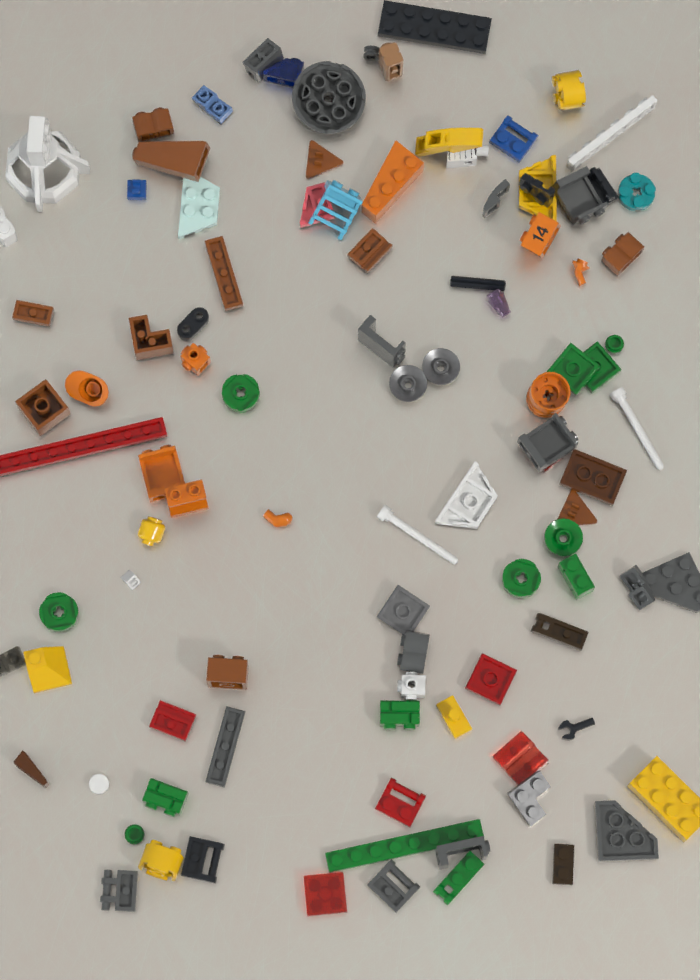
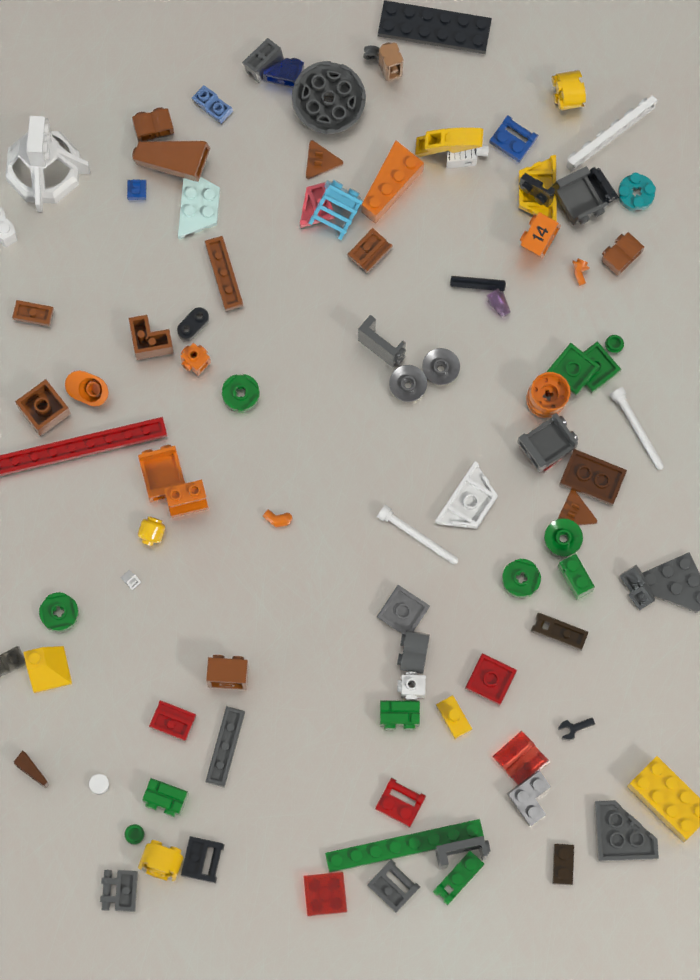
(493, 200): dark grey slope -> none

